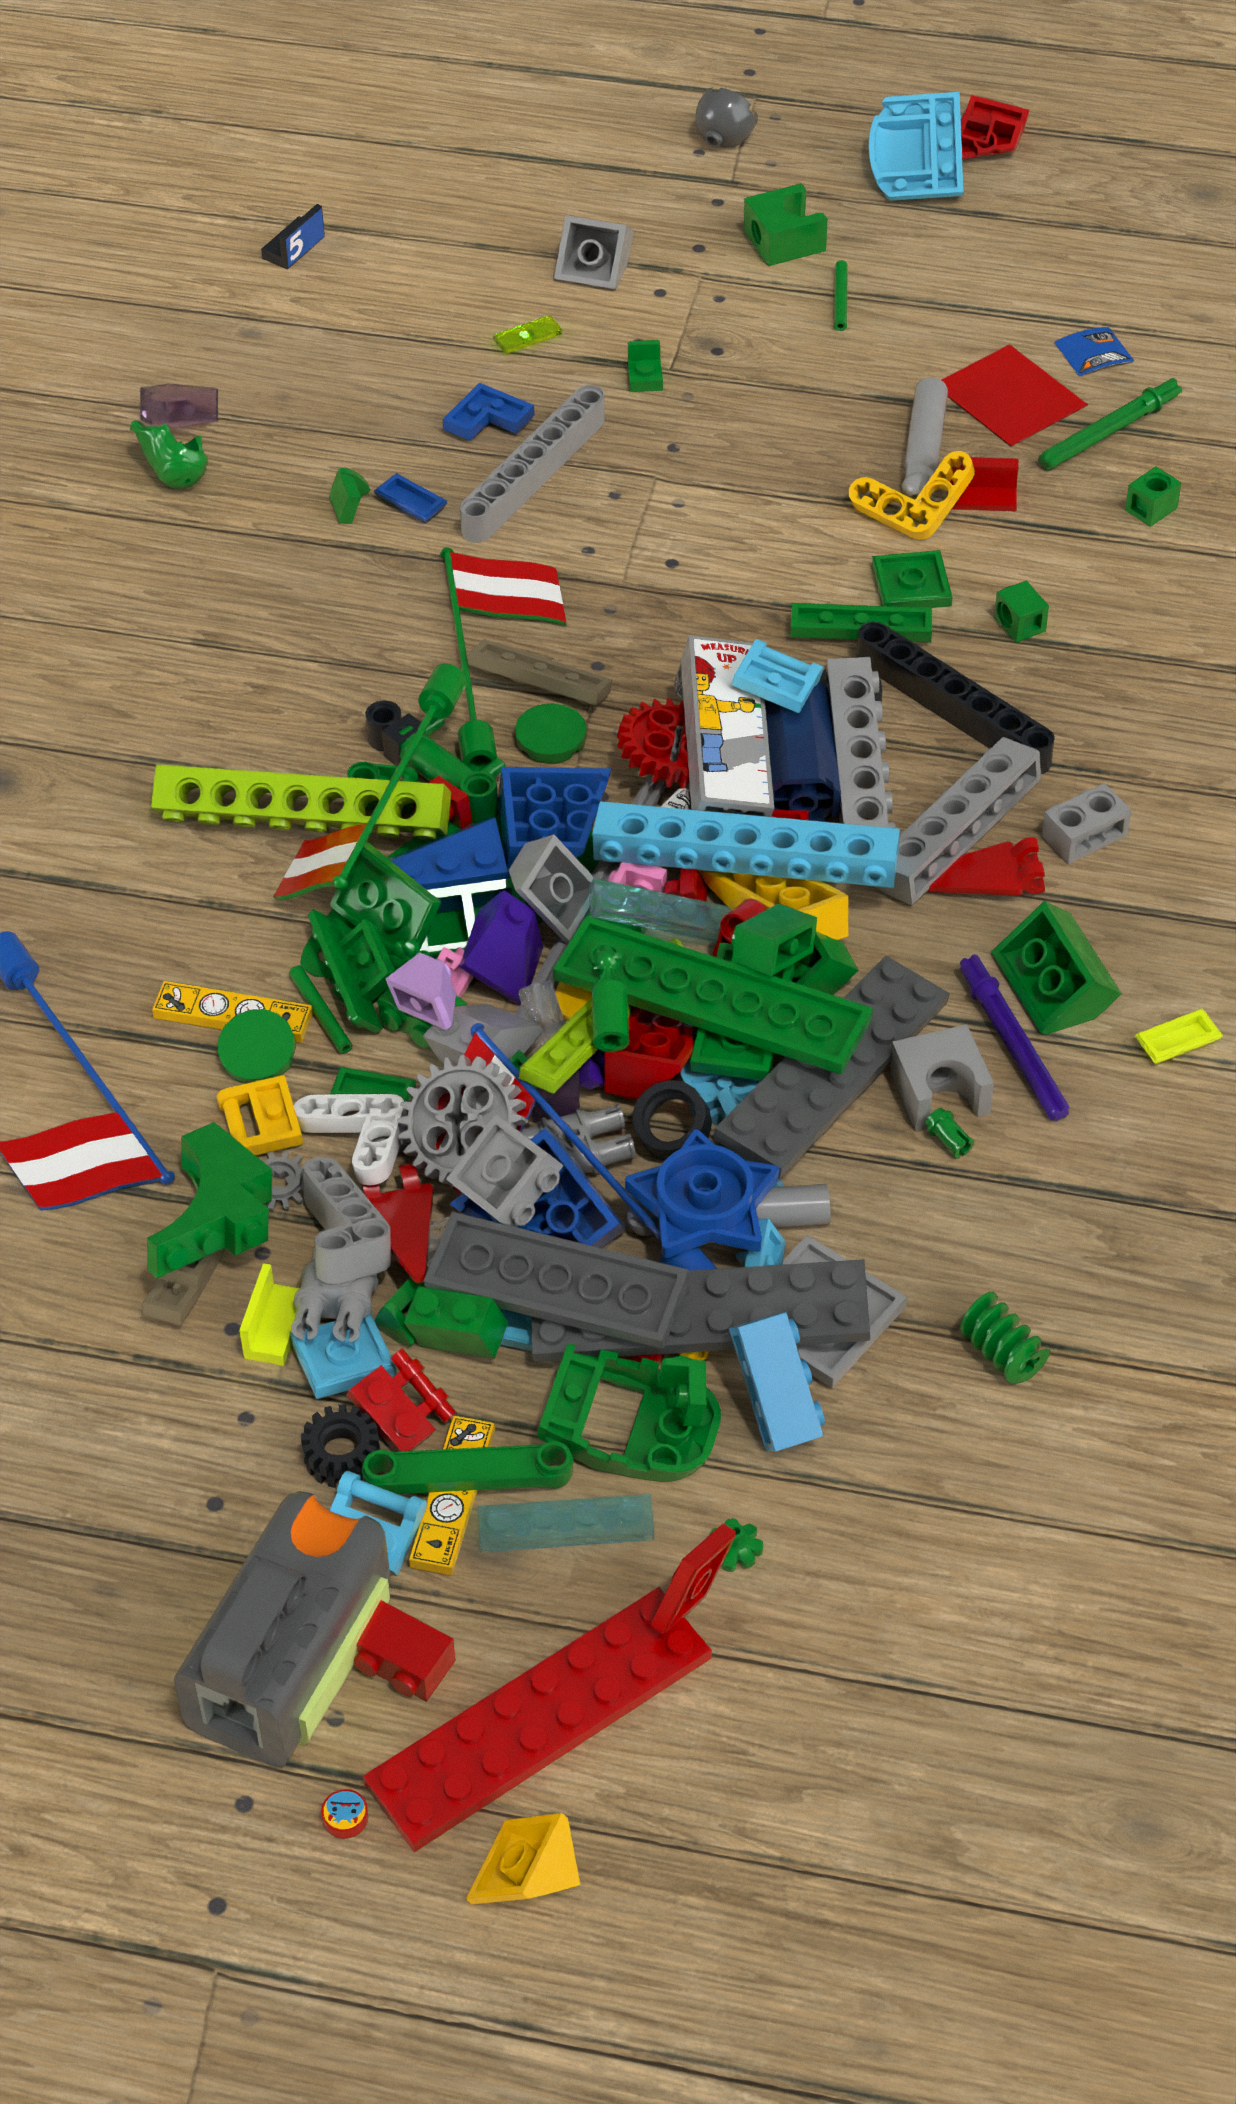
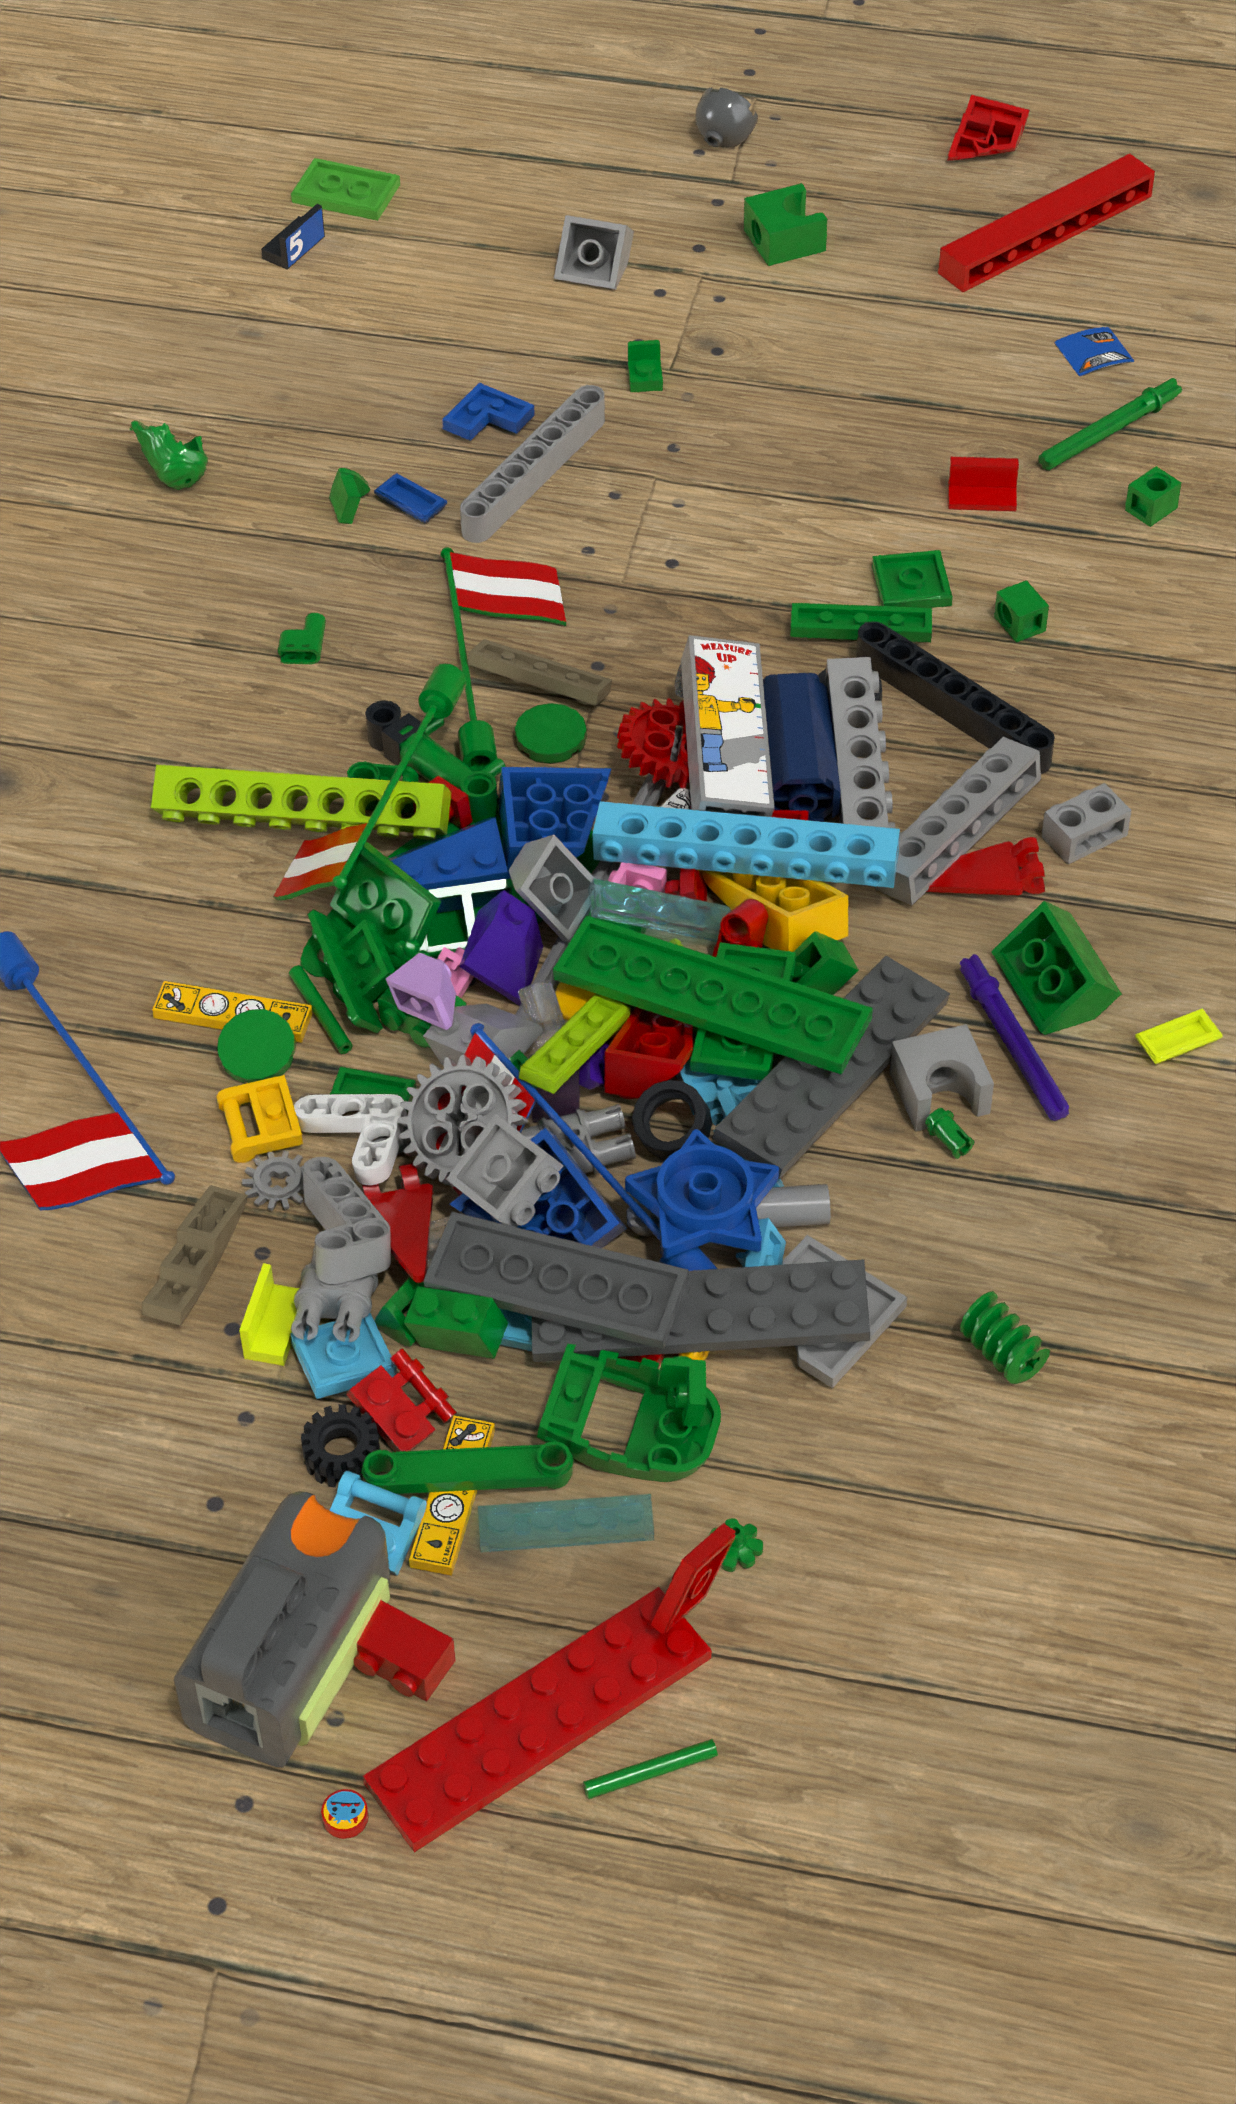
(178, 405): slope -> none
(227, 1204): green arch -> none
(300, 644): none -> green piece
(346, 189): none -> bright green tile
(527, 334): clear neon green piece -> none
(527, 1861): yellow slope -> none
(609, 1004): green wheel -> none
(650, 1768): none -> green bar
(774, 939): green brick -> none
(777, 676): medium azure plate -> none
(777, 1381): dark azure brick -> none
(841, 288): green piece -> none
(918, 146): medium azure slope -> none
(922, 506): yellow beam -> none
(924, 435): light grey piece -> none
(1011, 395): red piece -> none
(1046, 222): none -> red brick

